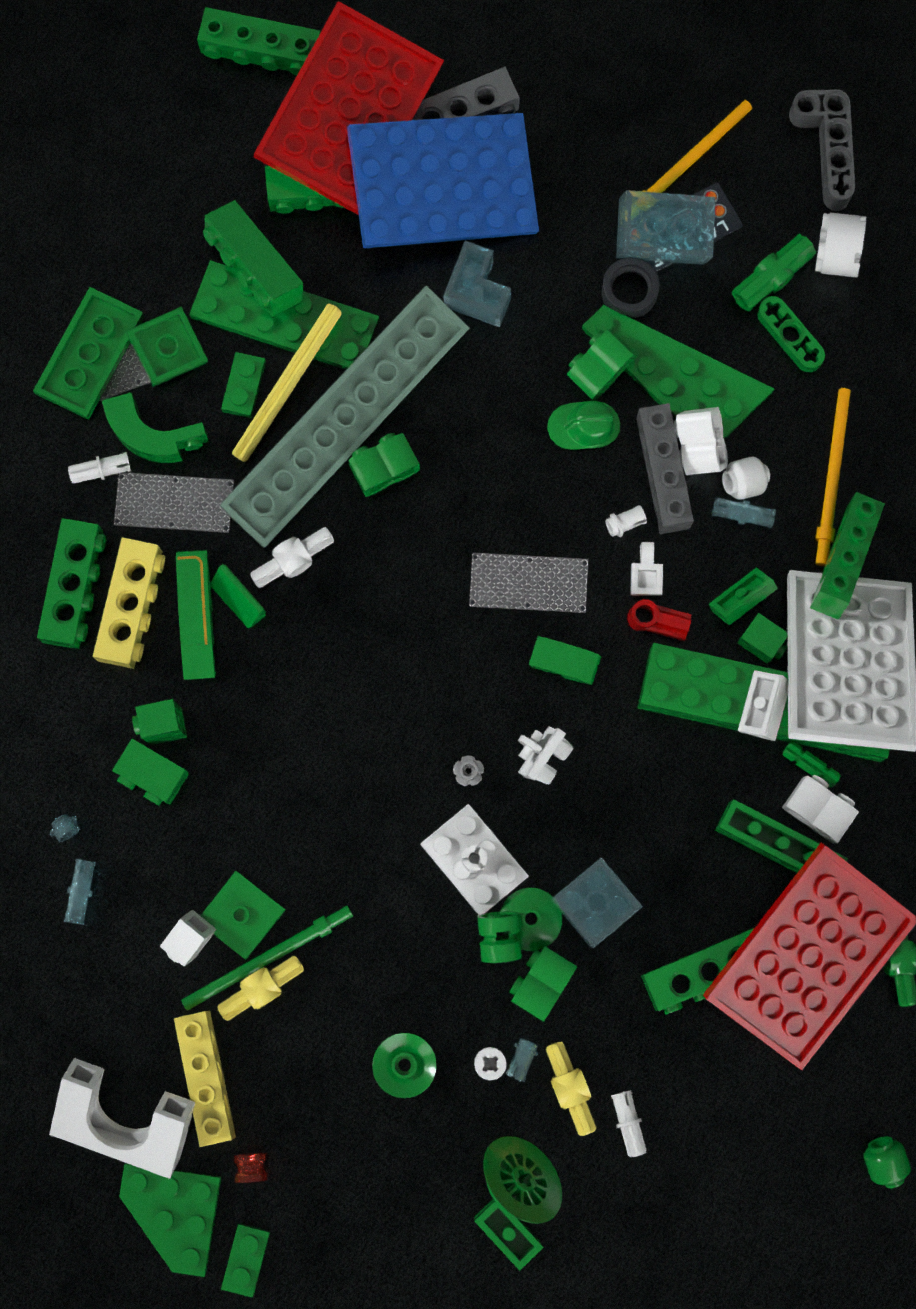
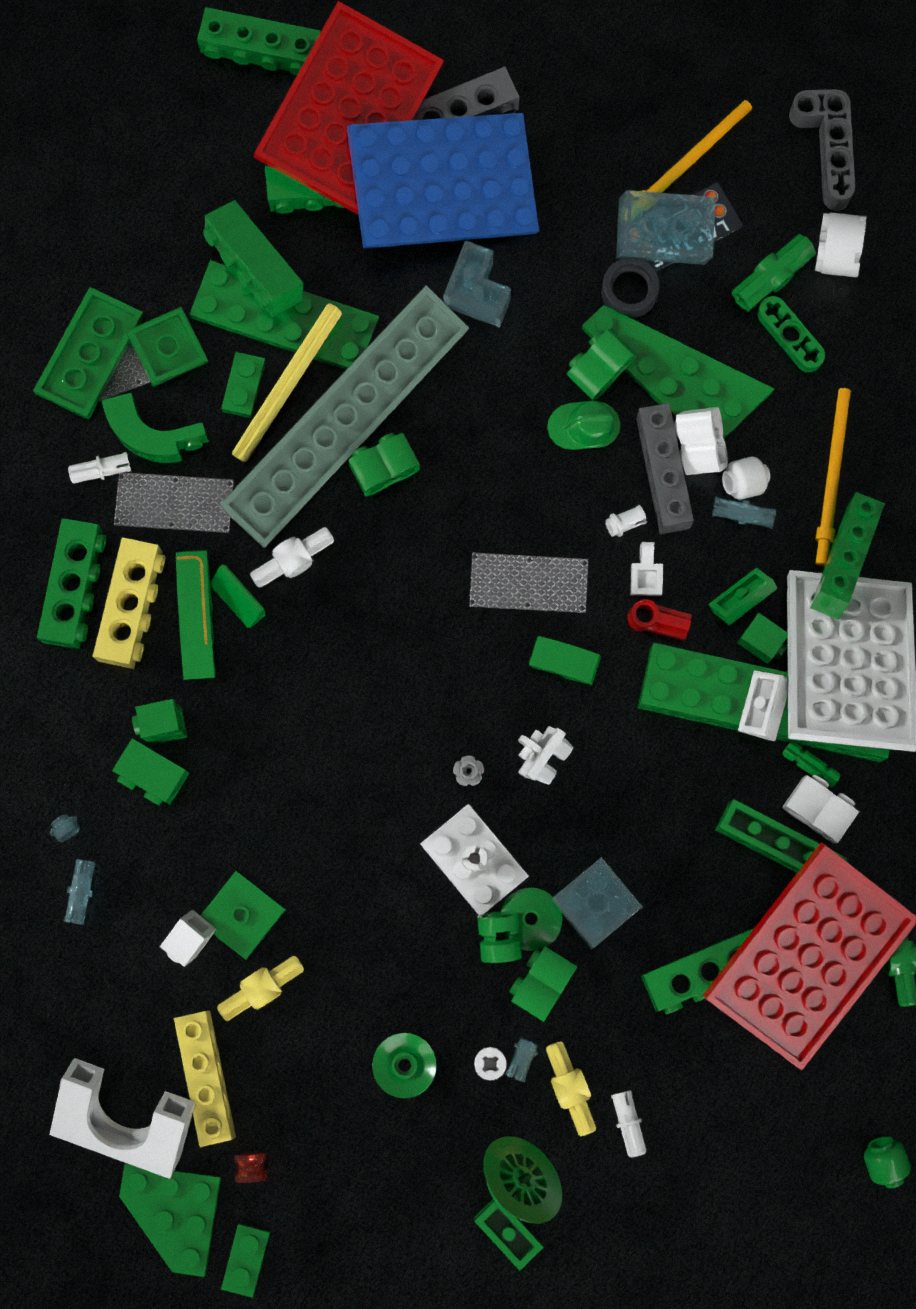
(321, 927): green bar -> none

